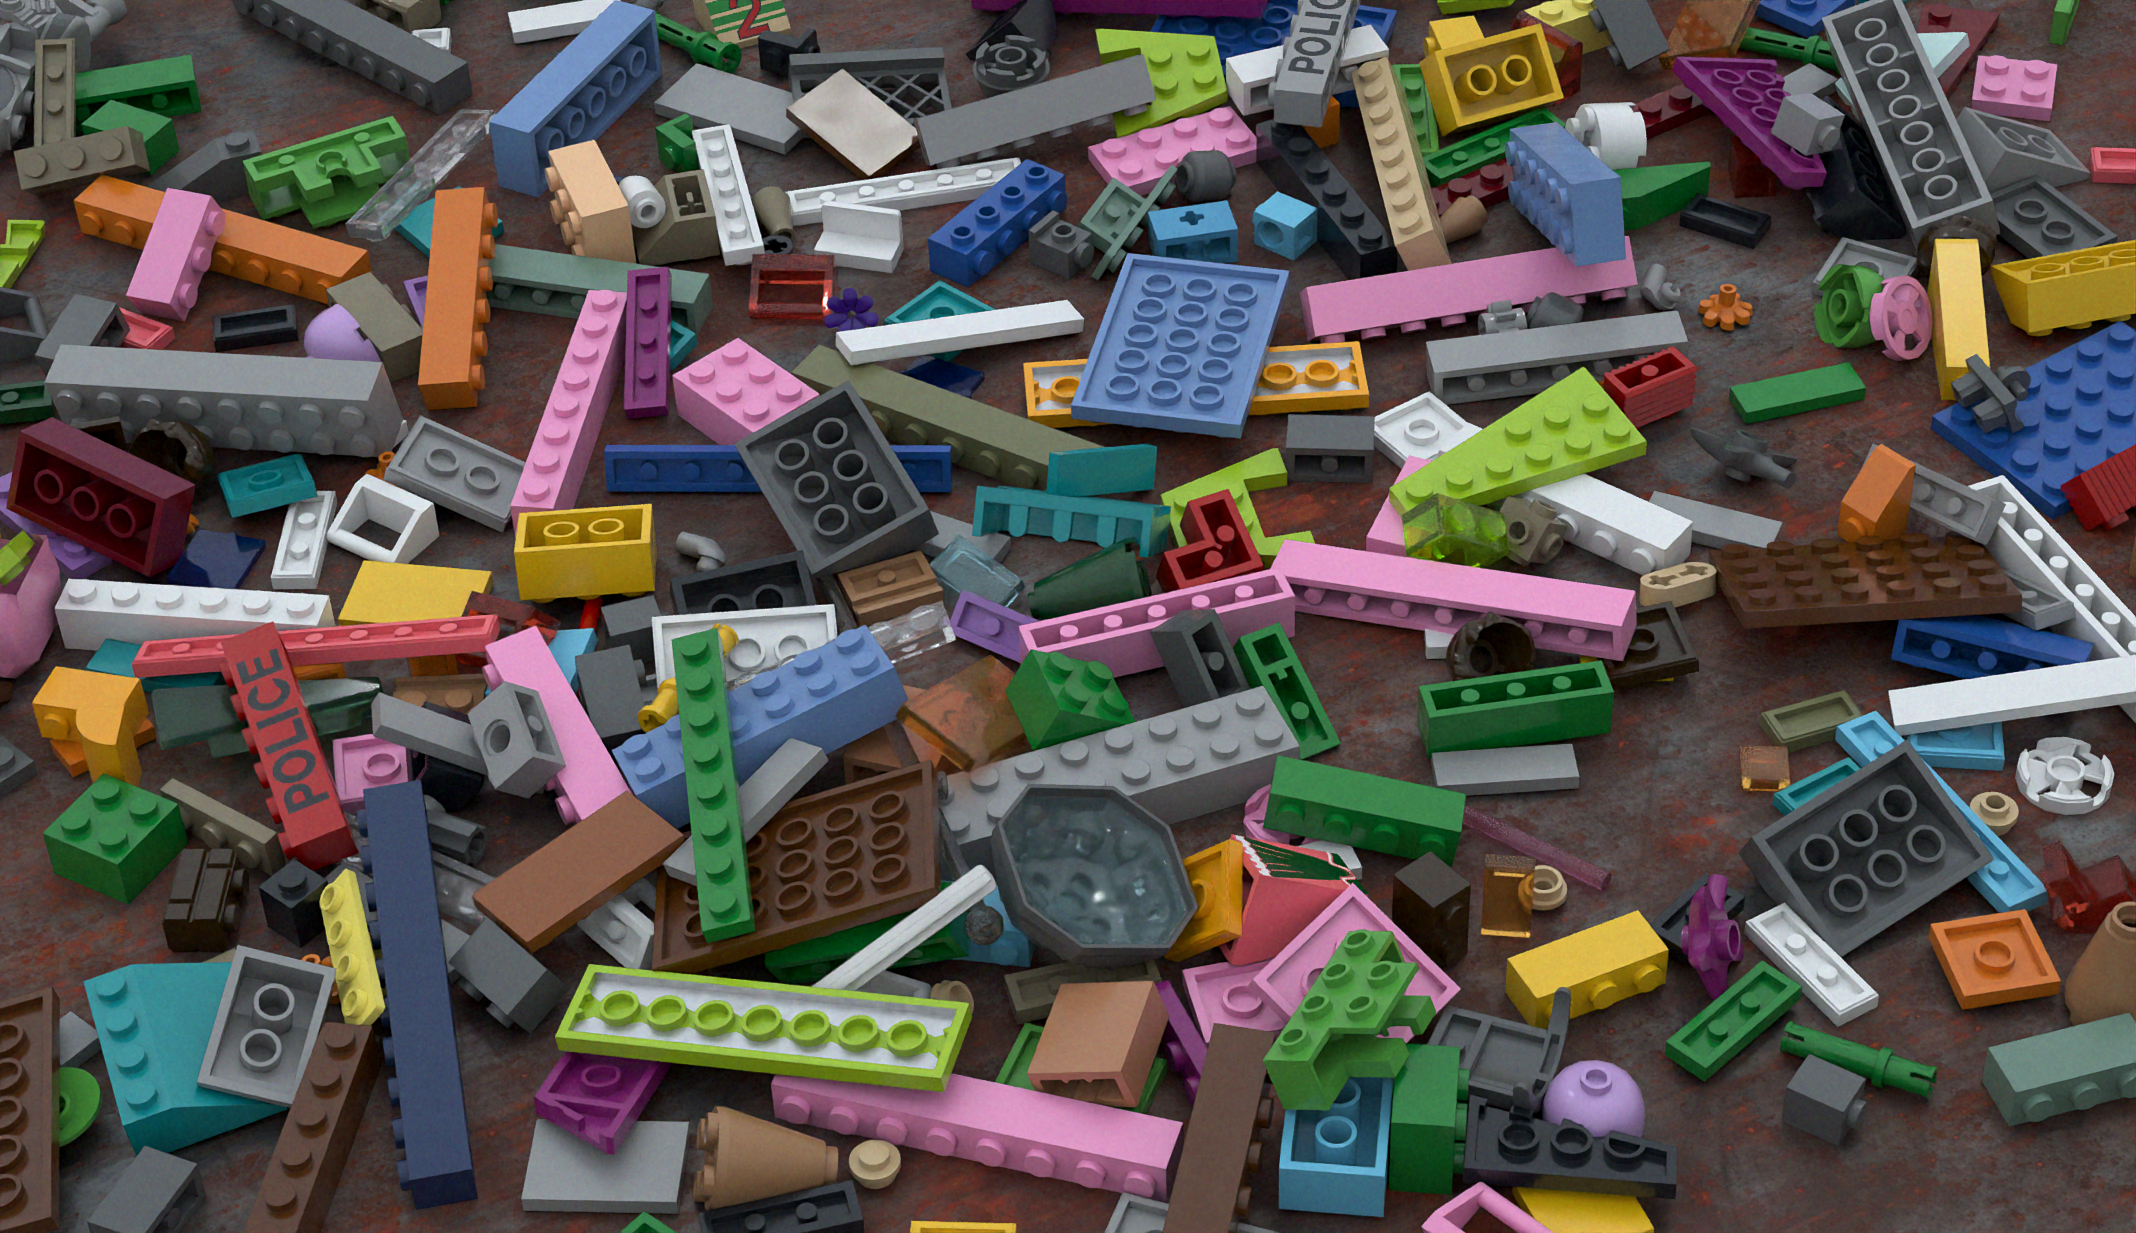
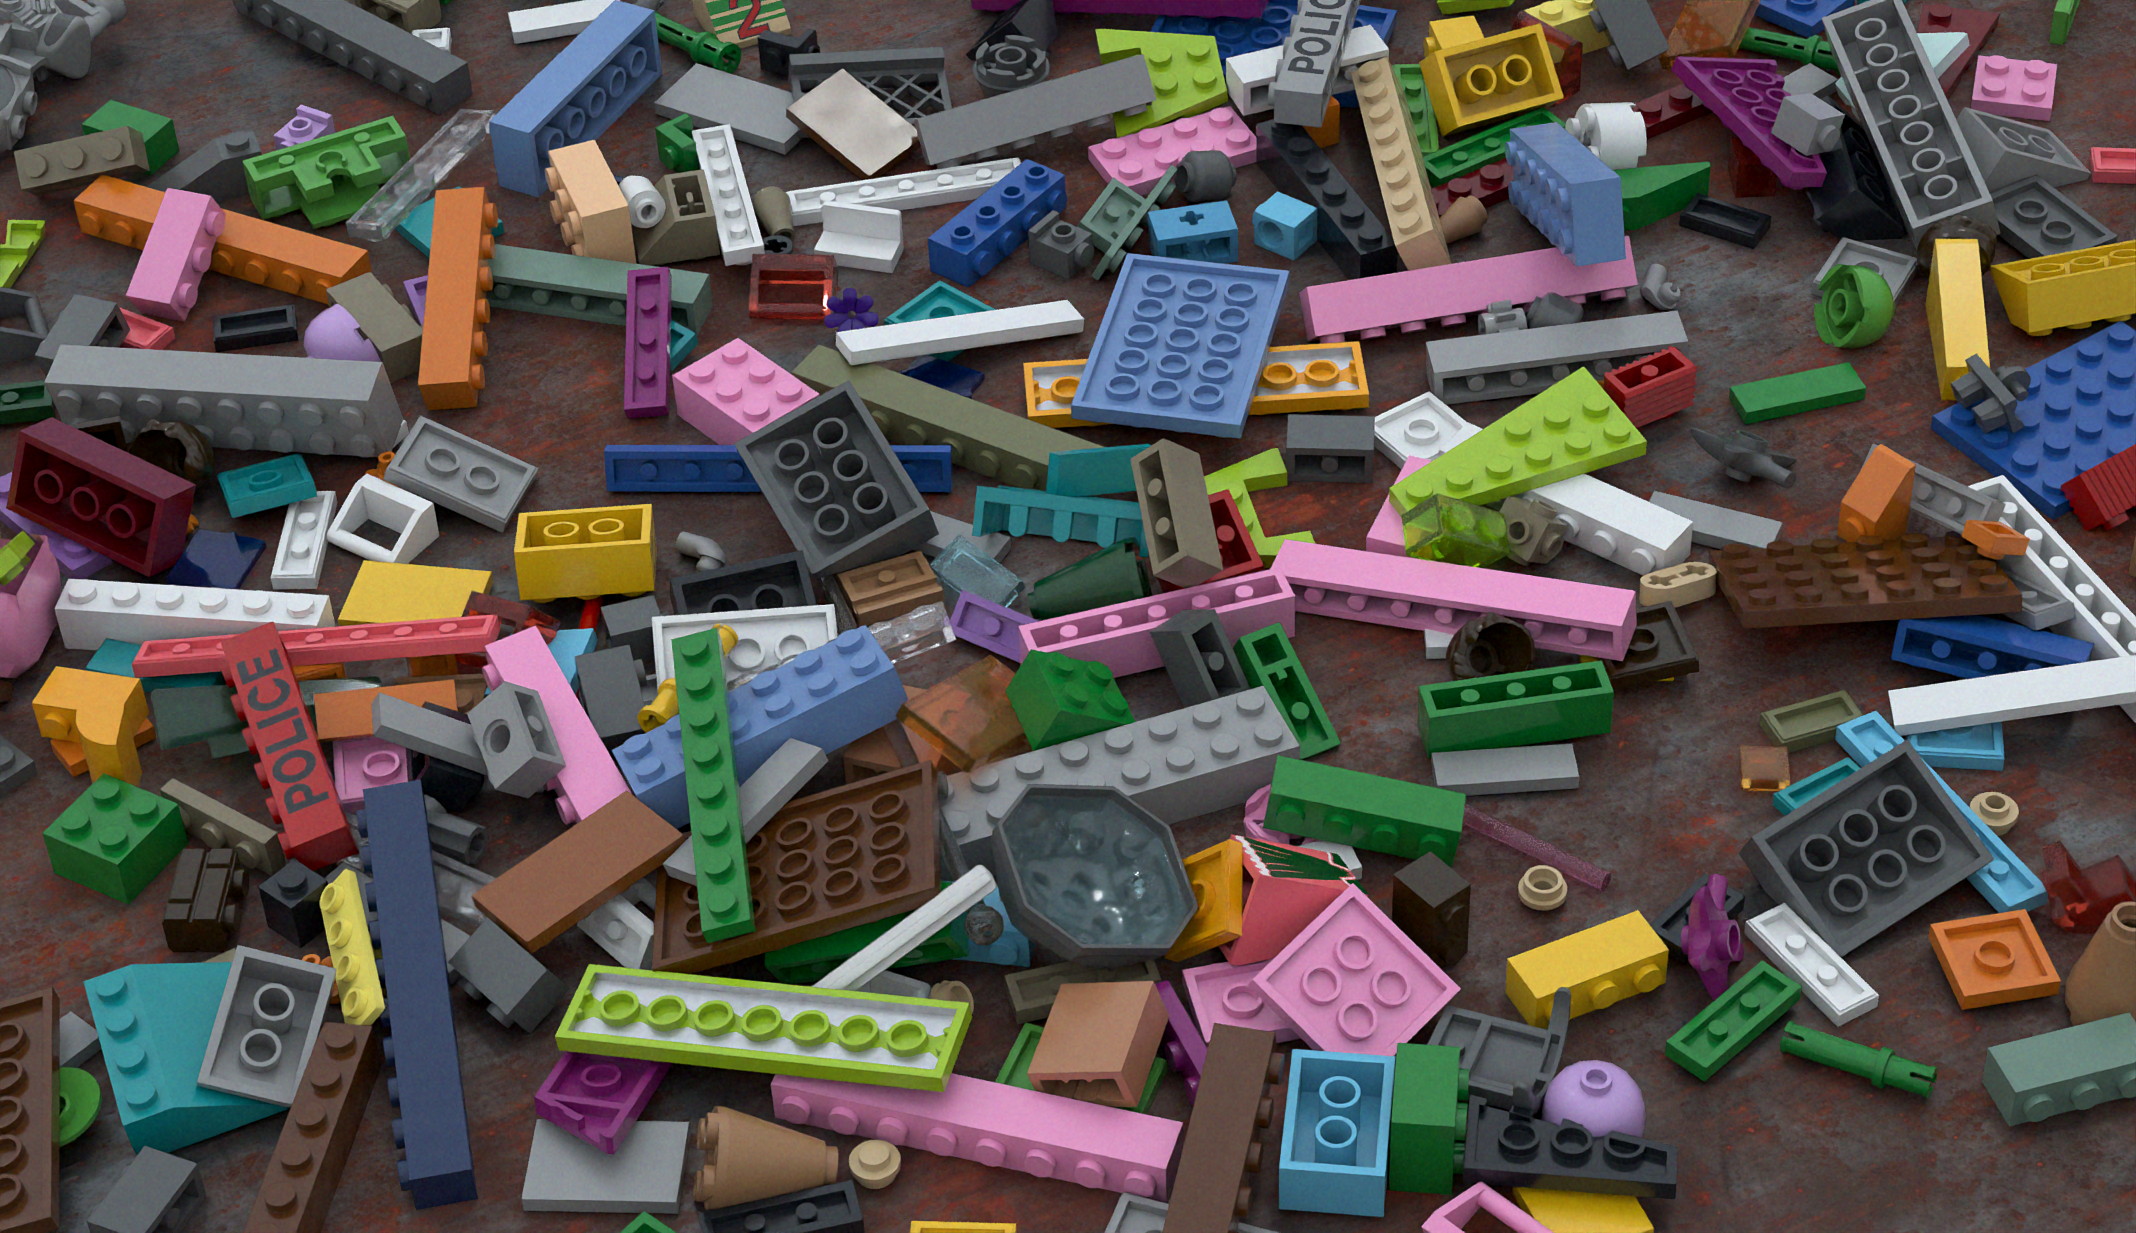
(55, 90): dark tan tile -> none
(156, 86): green brick -> none
(304, 127): none -> lavender brick
(349, 712): none -> orange tile
(575, 408): bright pink brick -> none
(1176, 514): none -> dark tan brick
(1339, 1022): bright green piece -> none
(1508, 895): clear orange tile -> none
(1725, 309): orange plant -> none
(1825, 1100): dark grey brick -> none
(1901, 311): bright pink piece -> none
(1995, 538): none -> orange plate
(2064, 775): white piece -> none

